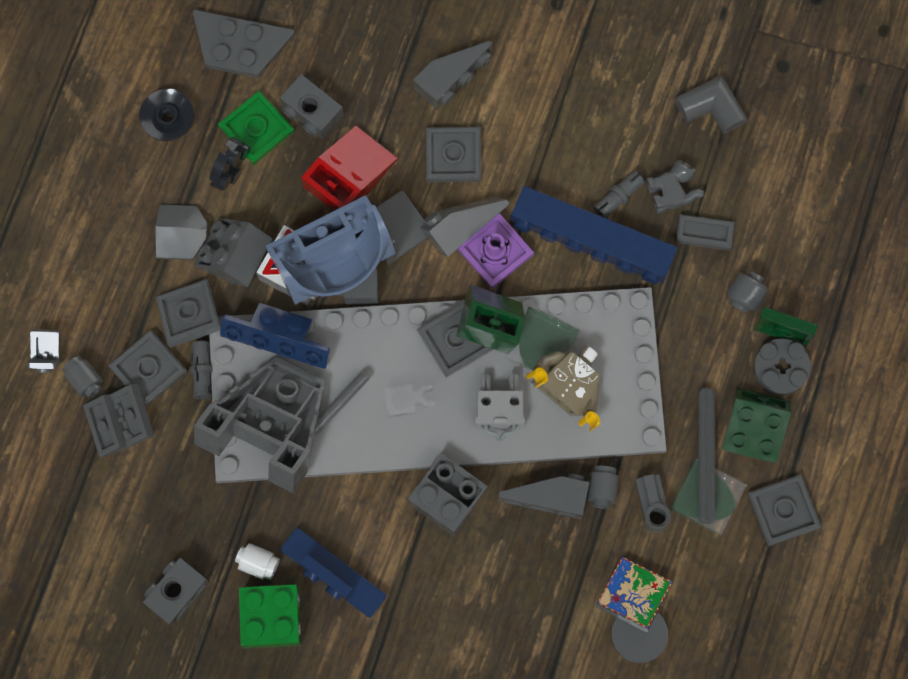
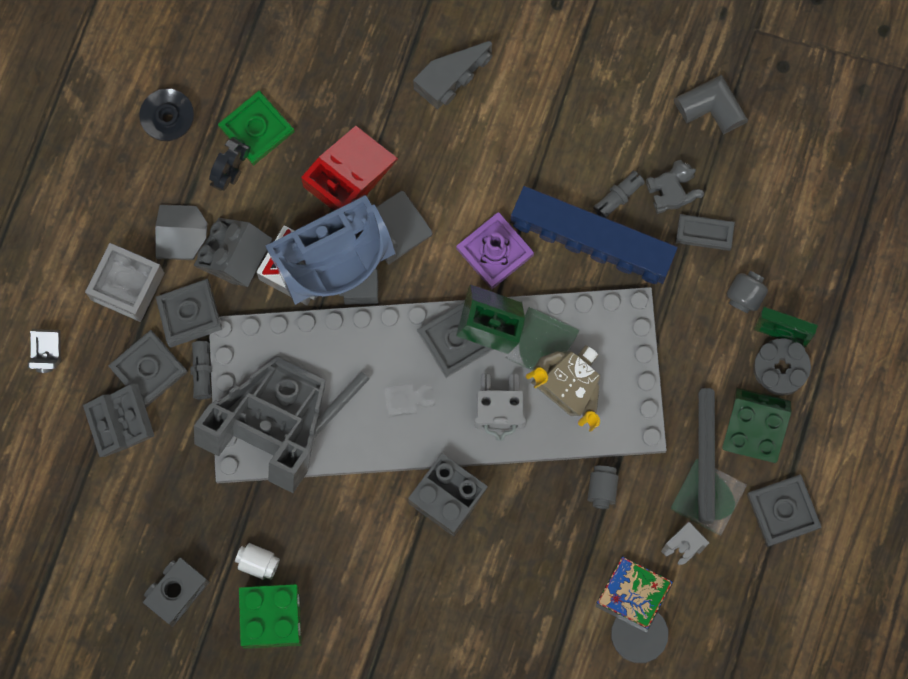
(82, 377): dark grey brick -> none
(125, 282): none -> piece
(239, 44): dark grey wing -> none
(277, 333): dark blue bracket -> none
(305, 93): dark grey brick -> none
(333, 572): dark blue bracket -> none
(453, 154): dark grey tile -> none
(455, 225): dark grey slope -> none
(557, 496): dark grey slope -> none
(652, 501): dark grey piece -> none
(688, 541): none -> light grey hinge

